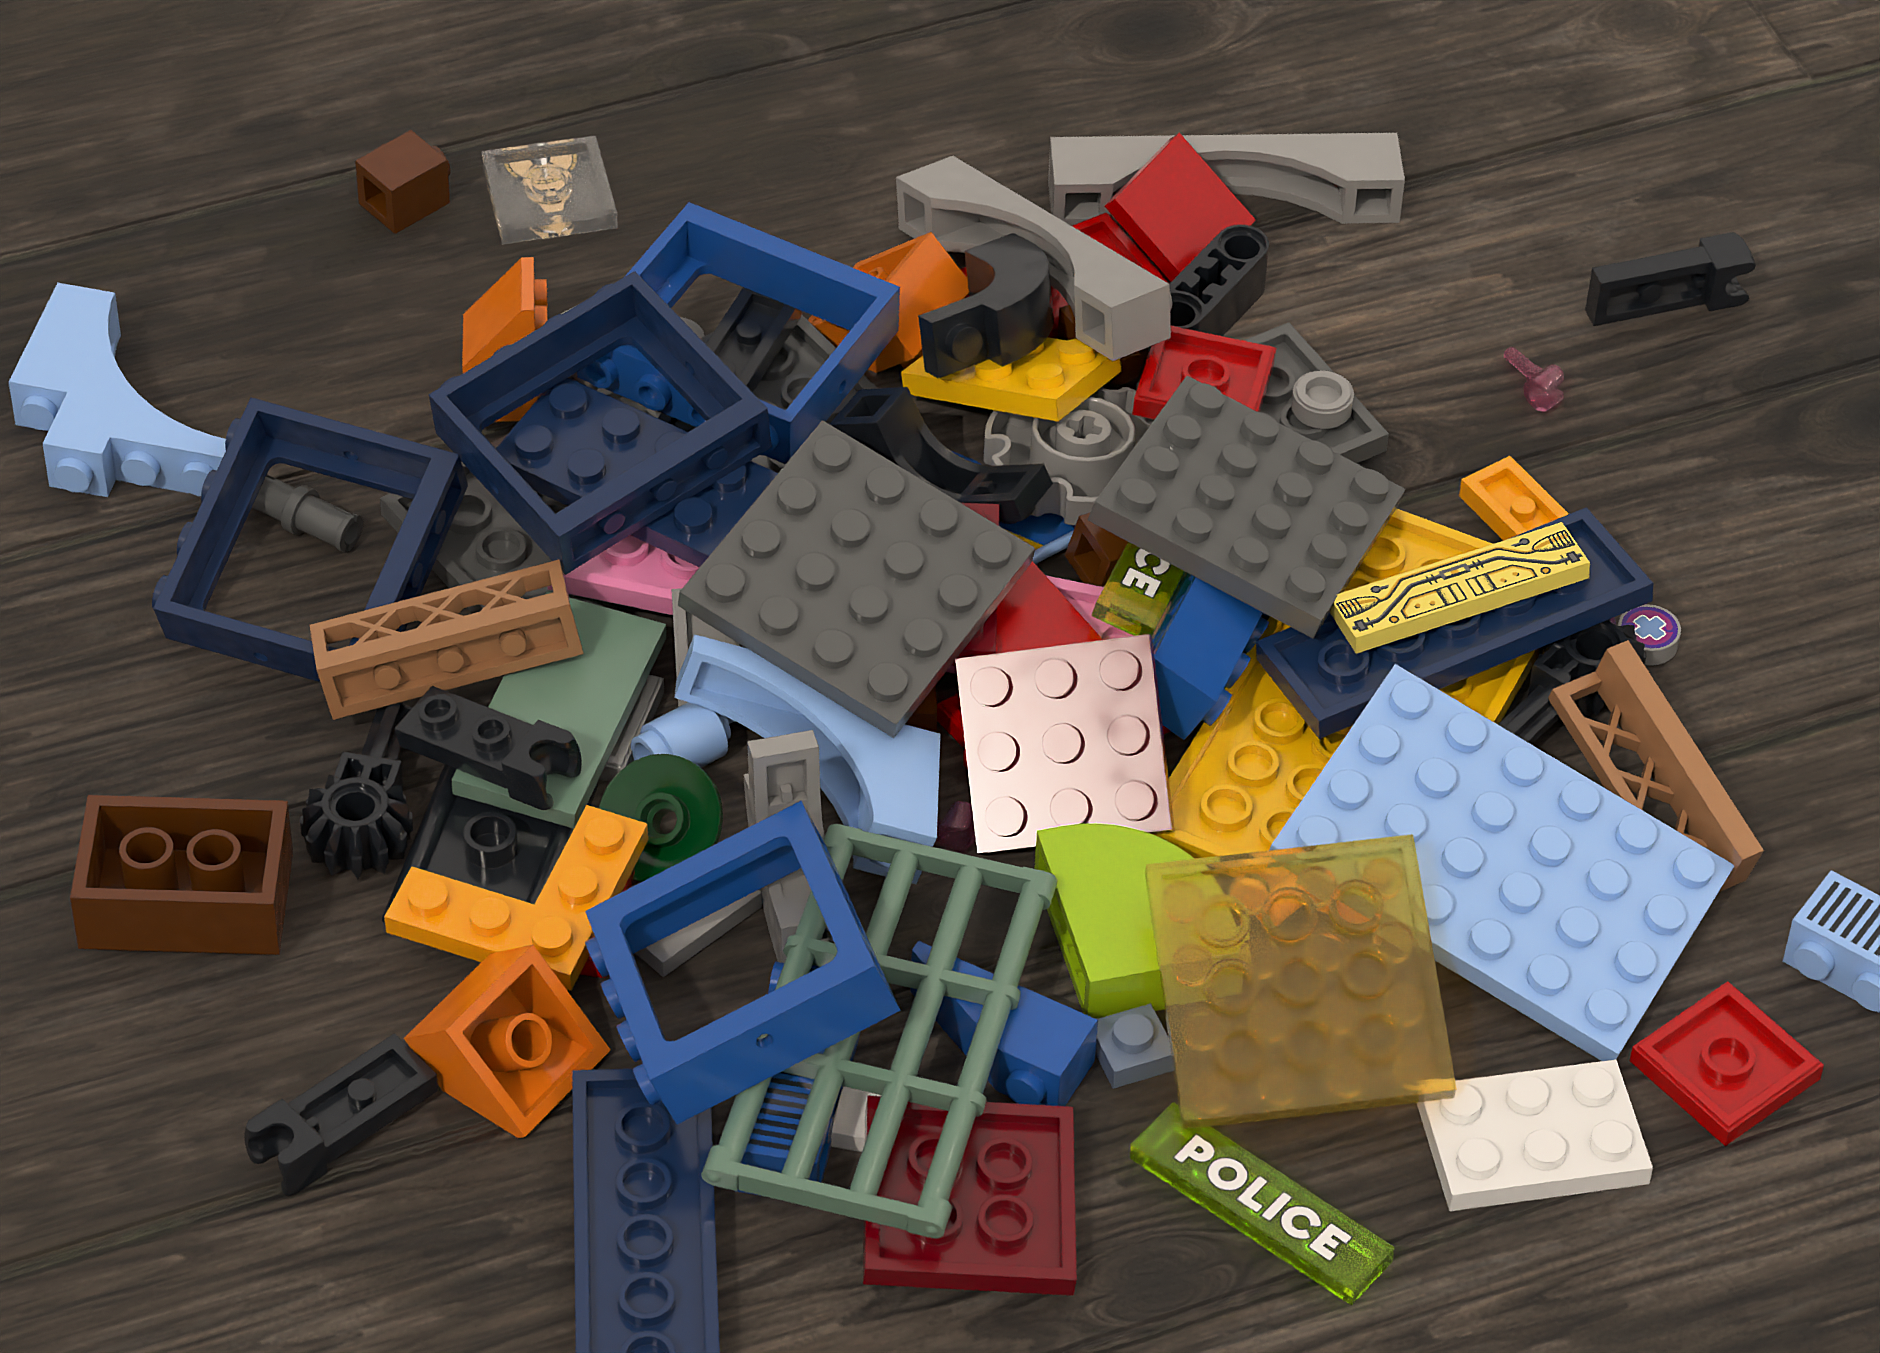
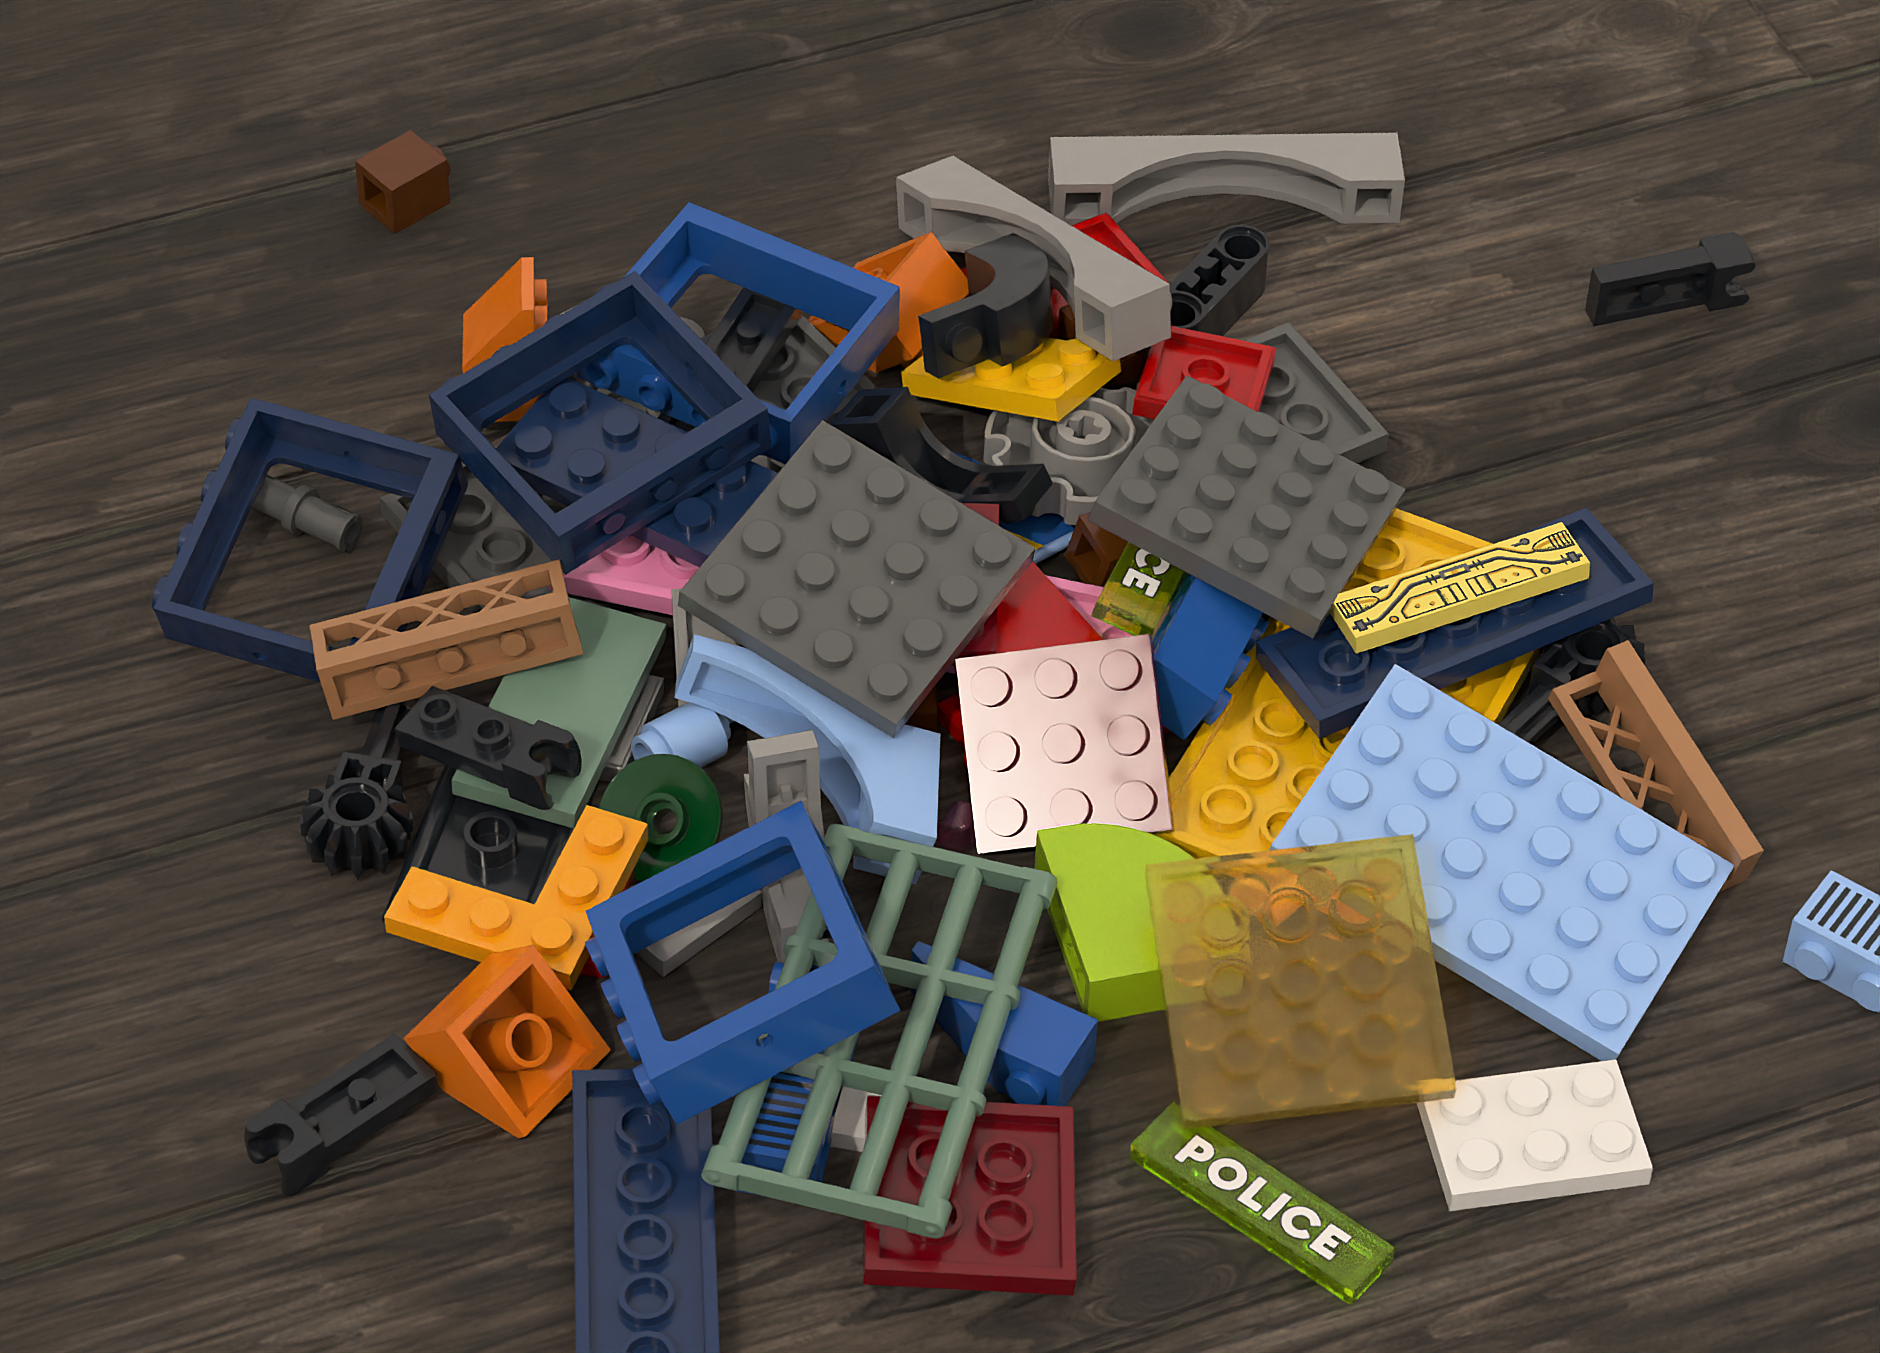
(92, 413): light blue arch -> none
(182, 874): reddish brown brick -> none
(549, 189): clear tile -> none
(1133, 1046): sand blue plate -> none
(1176, 206): red tile -> none
(1322, 399): light grey tile -> none
(1509, 499): light orange plate -> none
(1541, 384): clear pink hand -> none
(1656, 629): tile -> none
(1726, 1063): red tile -> none

